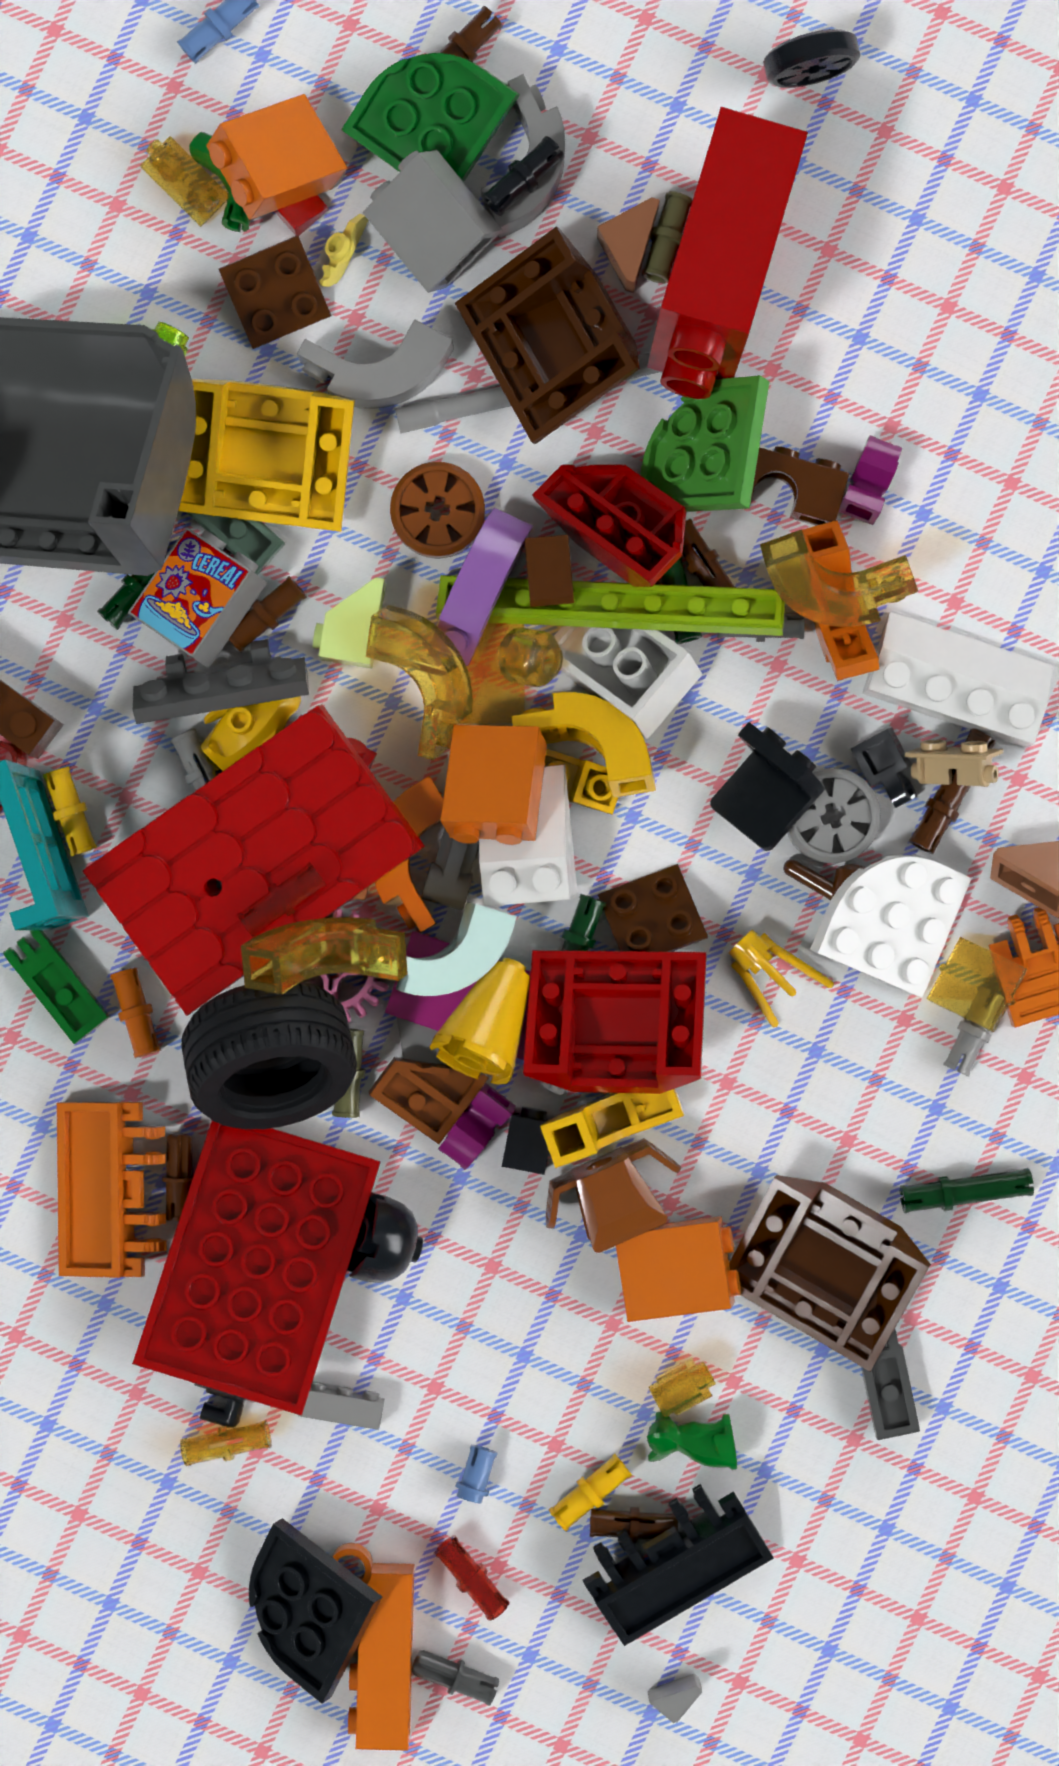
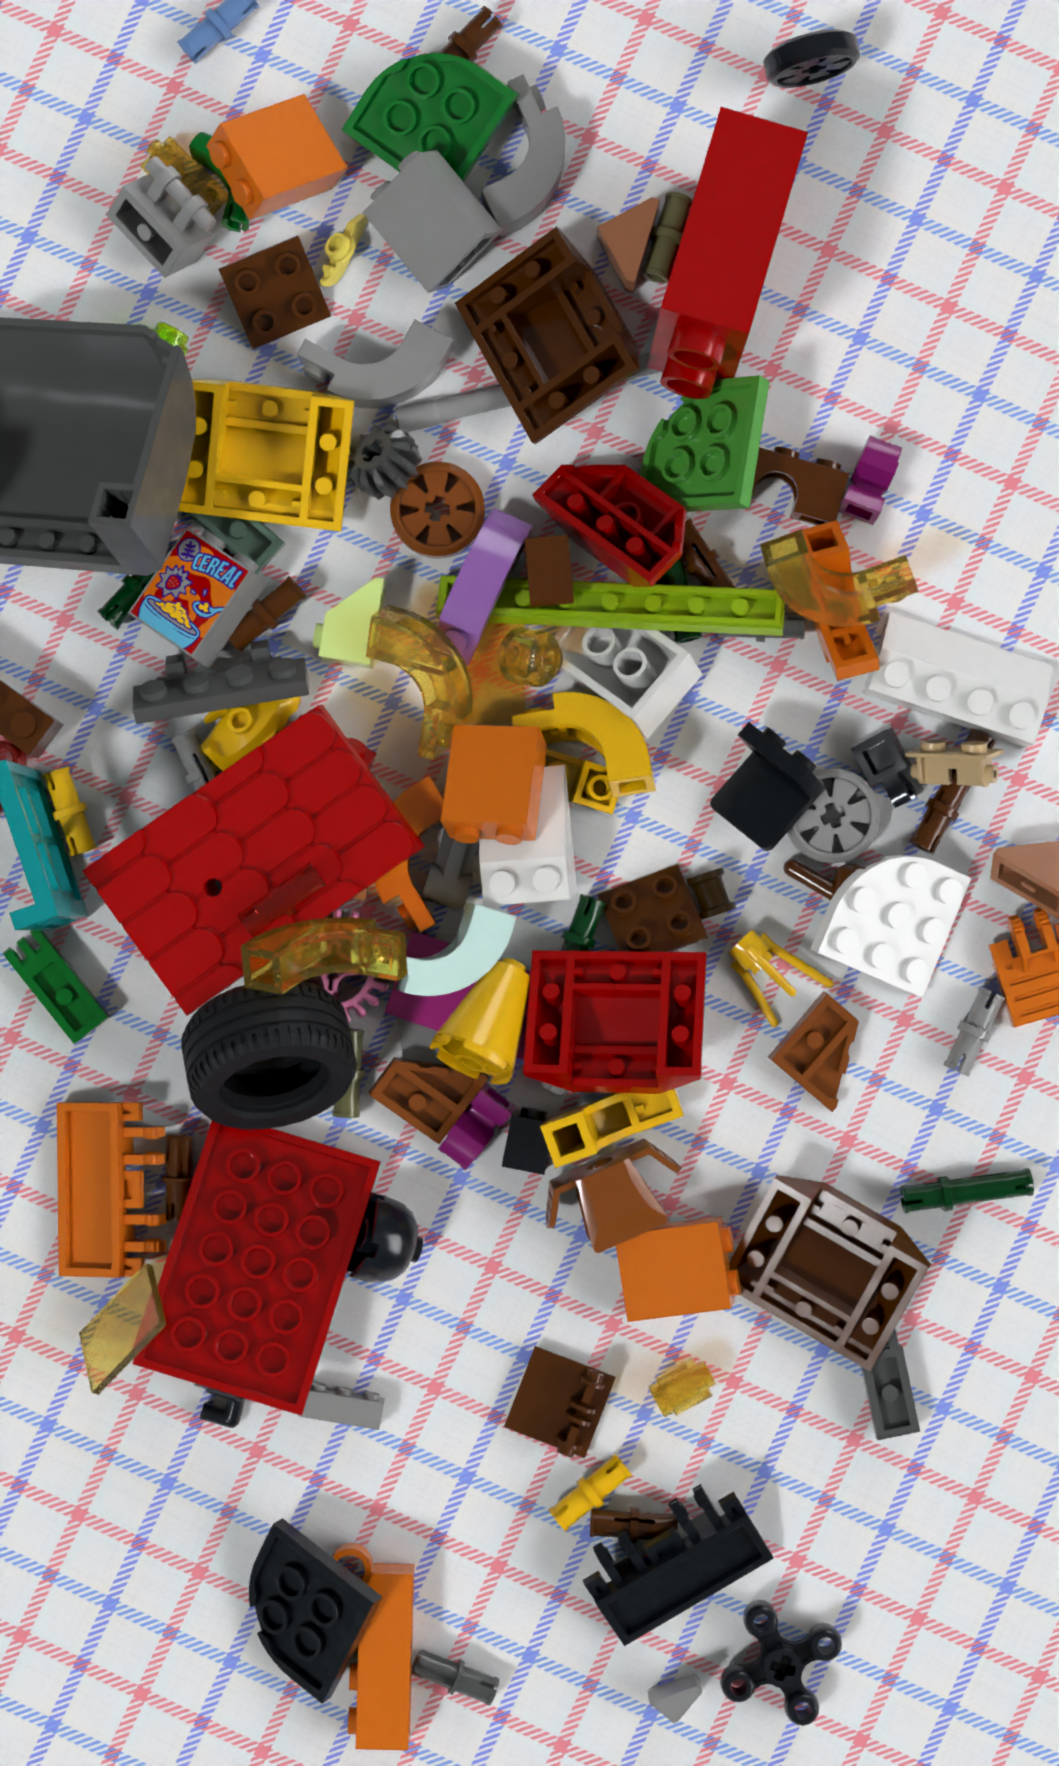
(122, 1328): none -> clear yellow piece
(135, 1012): orange pin -> none
(163, 218): none -> light grey brick
(197, 1448): clear yellow pin -> none
(302, 214): red slope -> none
(384, 461): none -> dark grey gear
(471, 1578): clear red pin -> none
(476, 1474): medium blue pin -> none
(523, 176): black pin -> none
(559, 1402): none -> reddish brown hinge
(702, 1442): green animal -> none
(711, 893): none -> dark brown bush
(787, 1676): none -> black gear
(818, 1049): none -> dark orange wing
(977, 984): clear yellow piece -> none

